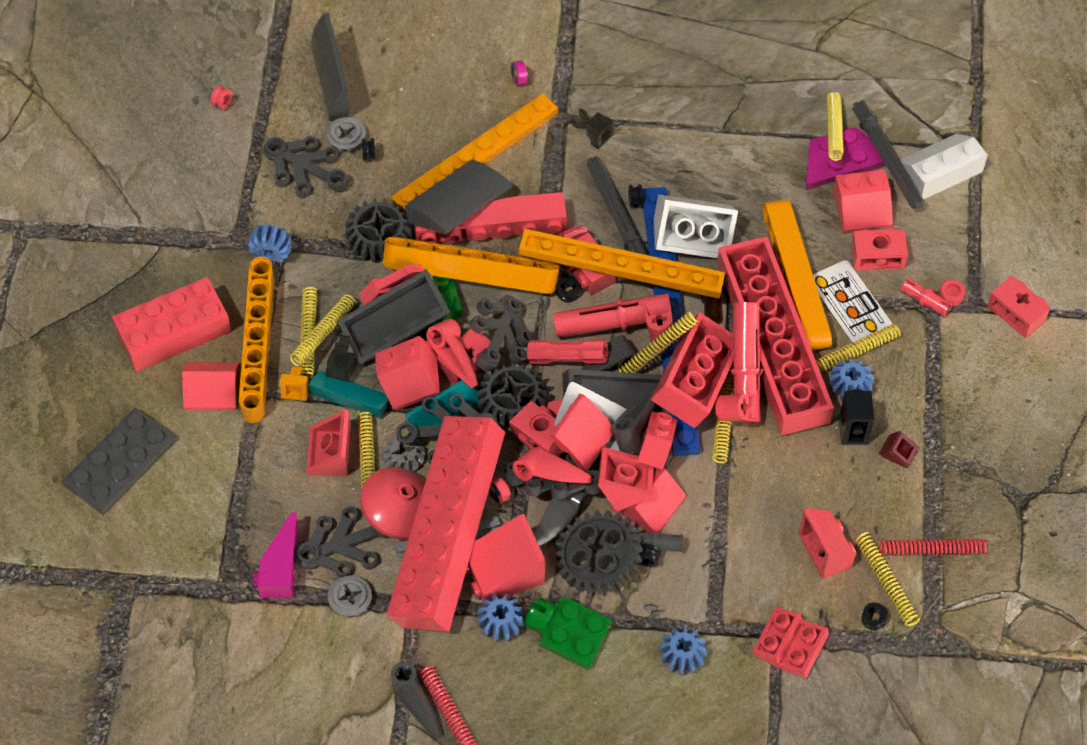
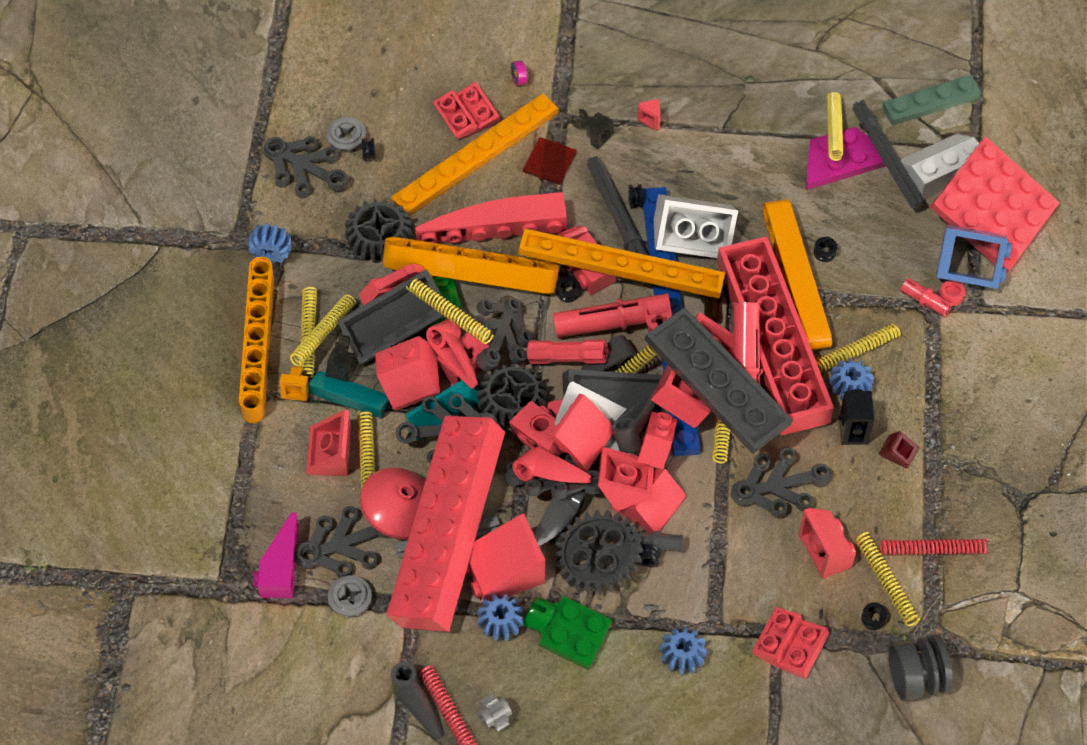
(118, 461): dark grey plate -> none
(171, 324): coral brick -> none
(210, 385): coral slope -> none
(221, 97): coral bush -> none
(329, 69): dark grey slope -> none
(415, 455): light grey gear -> none
(431, 302): none -> light yellow piece
(456, 197): dark grey slope -> none
(466, 111): none -> coral slope
(494, 712): none -> light grey gear
(499, 490): coral tile -> none
(549, 161): none -> clear red piece
(649, 113): none -> coral slope
(718, 380): none -> dark grey plate
(777, 485): none -> dark grey plant
(825, 242): none -> black bush
(850, 301): sticker -> none
(863, 201): coral slope -> none
(890, 255): coral brick -> none
(920, 667): none -> dark grey wheel
(931, 100): none -> sand green plate
(947, 248): none -> medium blue window
(995, 197): none -> coral plate
(1018, 306): coral brick -> none

